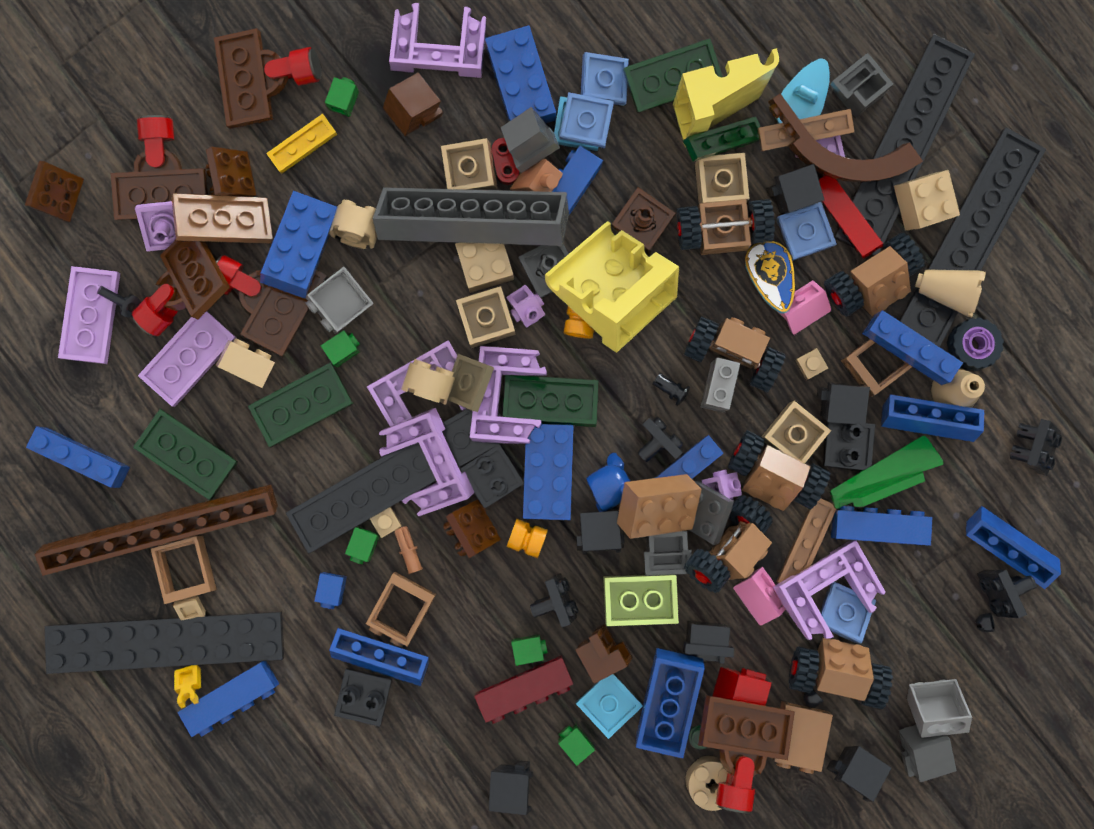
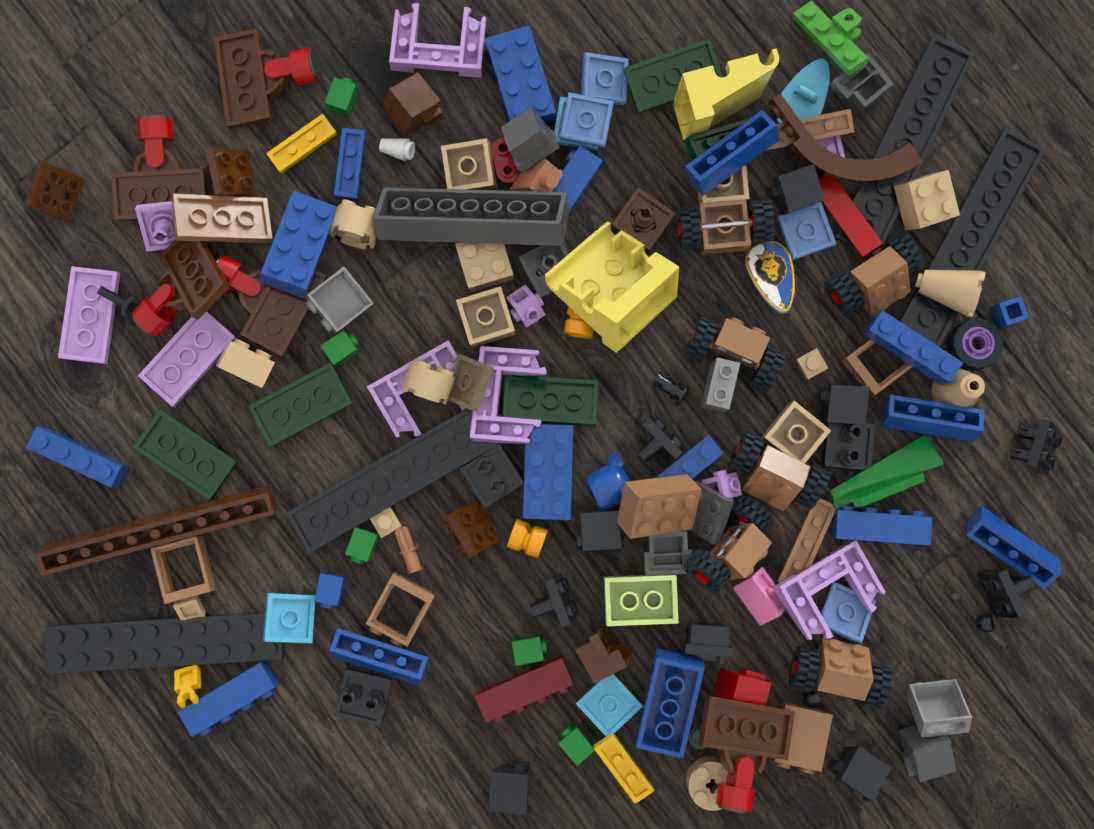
(289, 618): none -> medium azure plate
(350, 163): none -> blue plate
(398, 147): none -> white cone
(427, 430): lavender wedge -> none
(623, 767): none -> yellow plate
(732, 152): none -> blue brick
(807, 306): bright pink panel -> none
(834, 35): none -> bright green plate
(1009, 312): none -> blue brick

